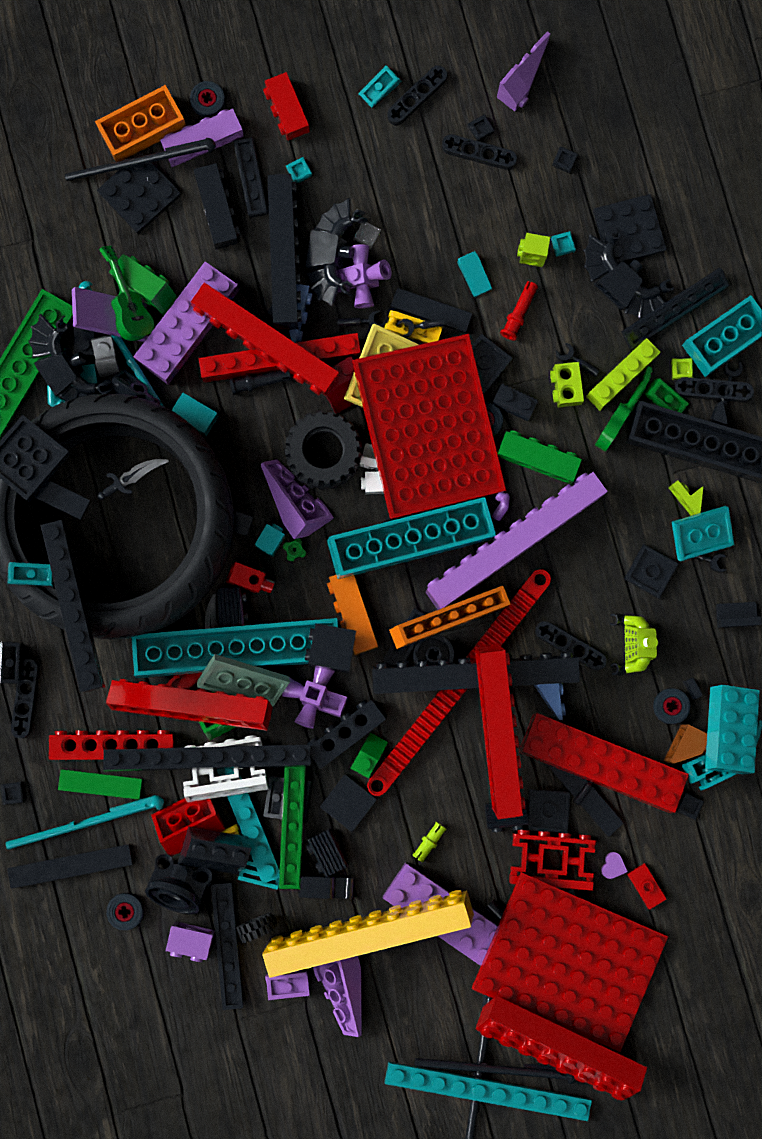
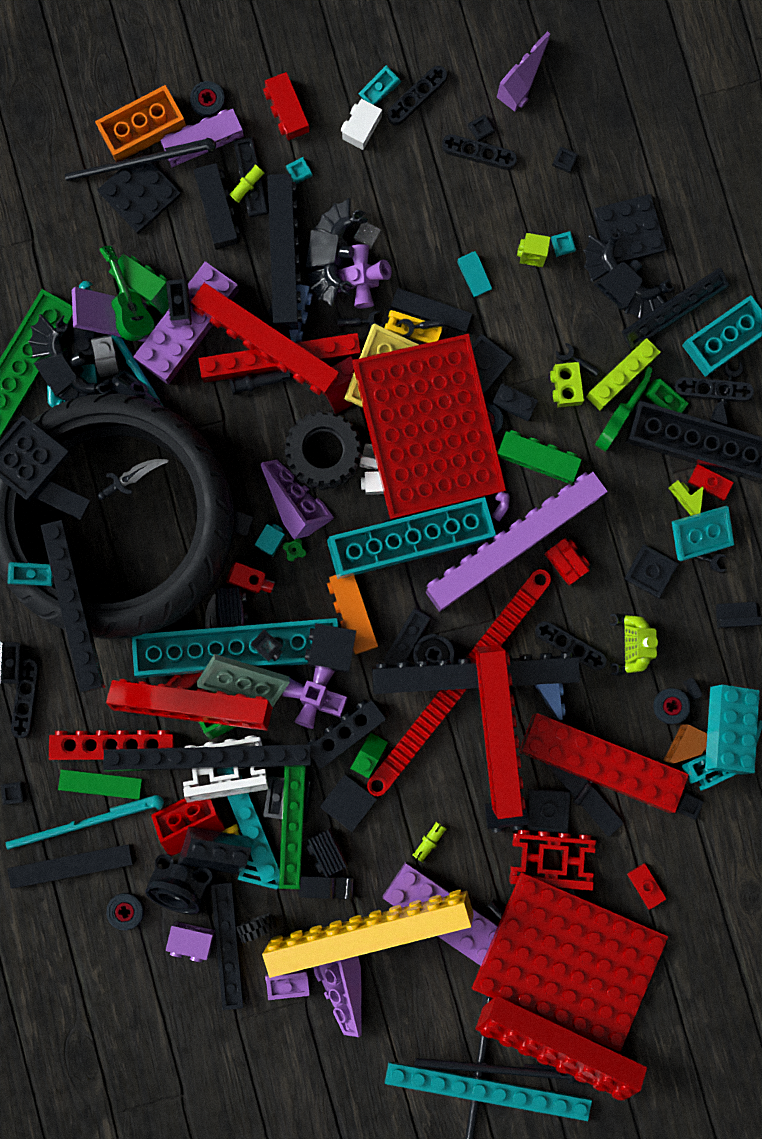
(179, 302): none -> black brick
(195, 413): teal brick -> none
(247, 183): none -> lime pin
(267, 646): none -> black window
(361, 124): none -> white brick
(449, 617): orange brick -> none
(515, 318): red pin -> none
(567, 561): none -> red brick
(614, 866): medium lavender tile -> none
(681, 368): lime tile -> none
(711, 482): none -> red plate

